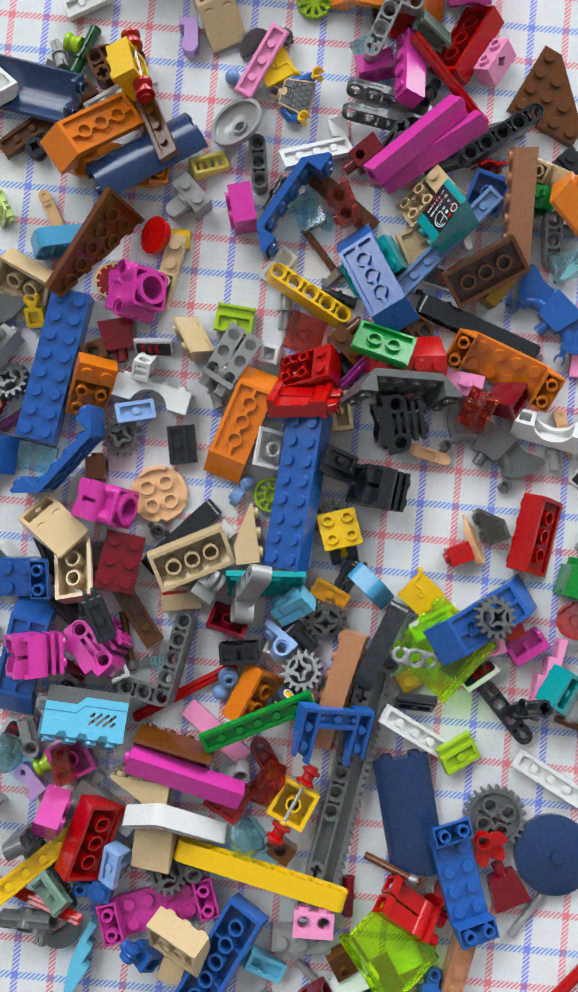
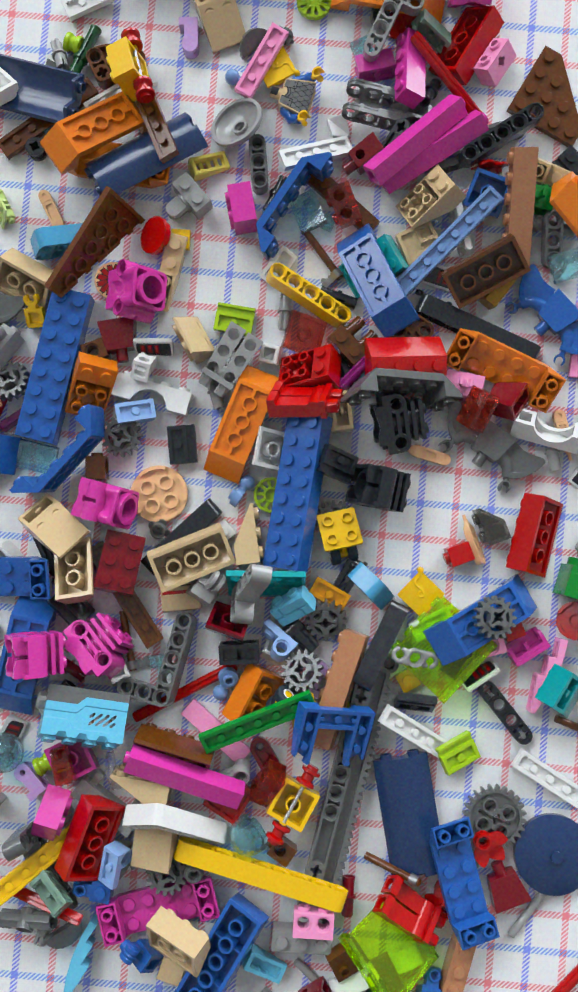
(28, 733): light grey piece -> none
(98, 616): black hinge -> none
(383, 344): green tile -> none
(447, 218): teal slope -> none
(530, 709): black piece -> none

